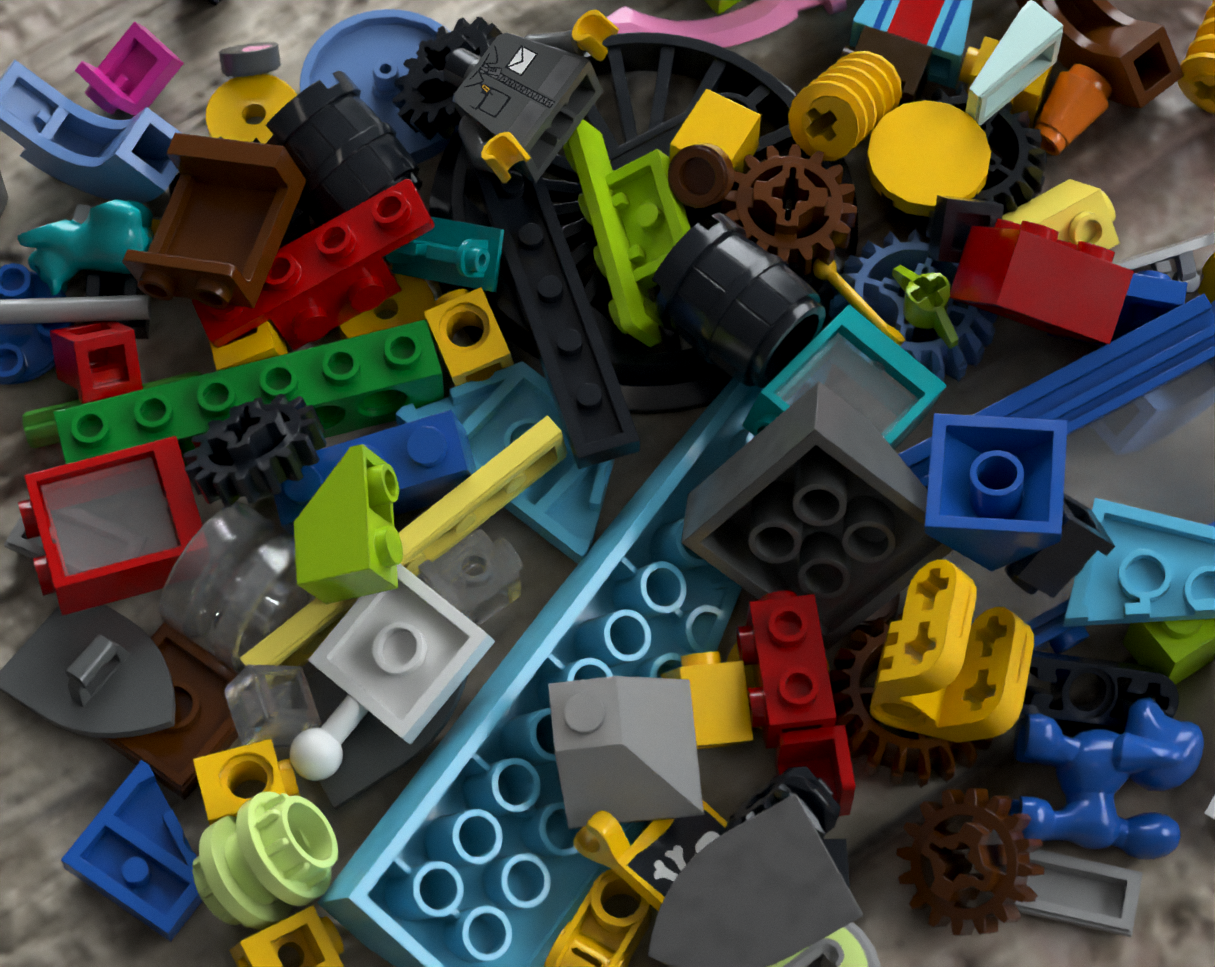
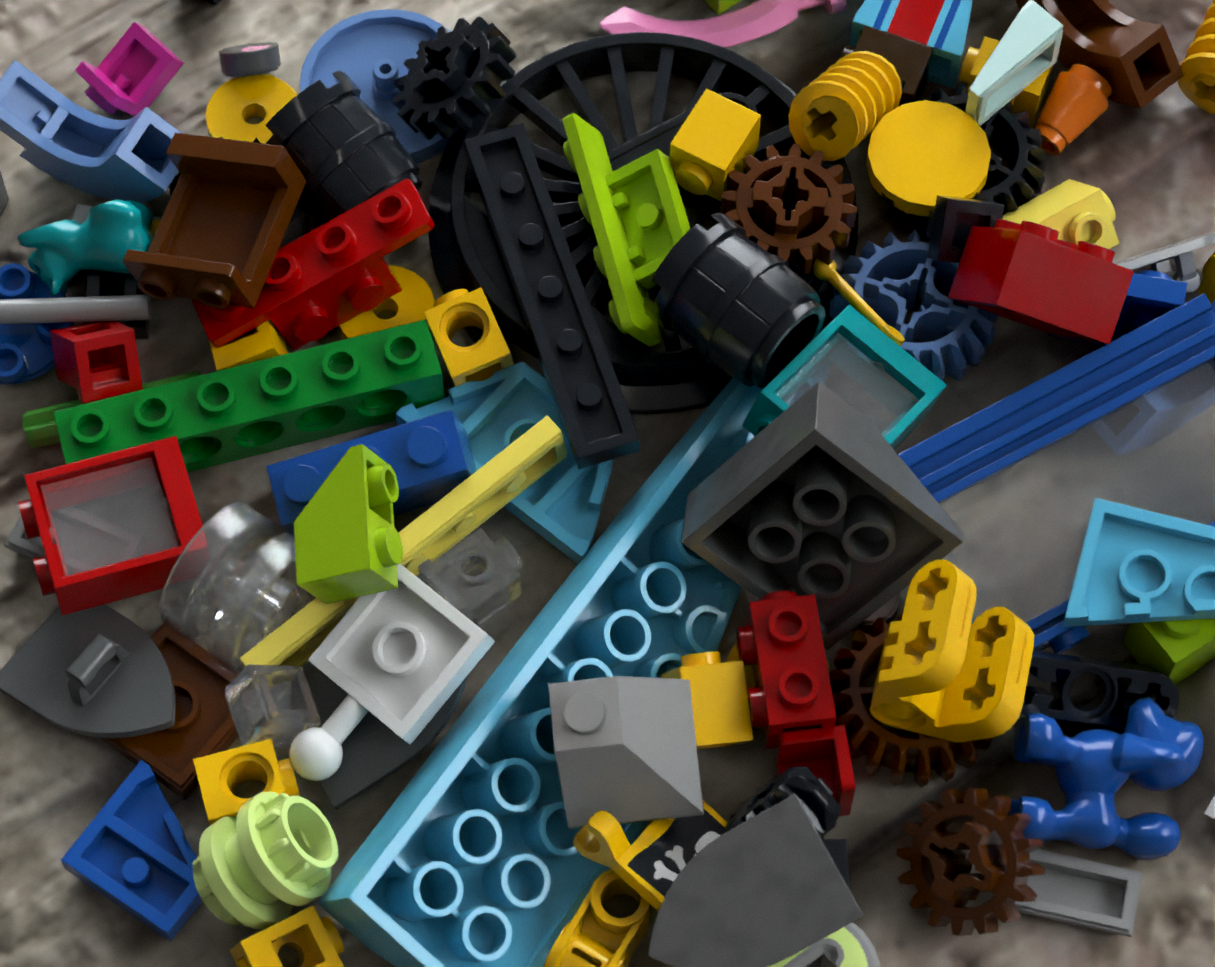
(255, 450): black gear -> none
(452, 255): teal hinge -> none
(527, 95): dark grey torso -> none
(701, 175): reddish brown tile -> none
(927, 302): lime piece -> none
(996, 486): blue slope -> none
(1059, 563): black brick -> none

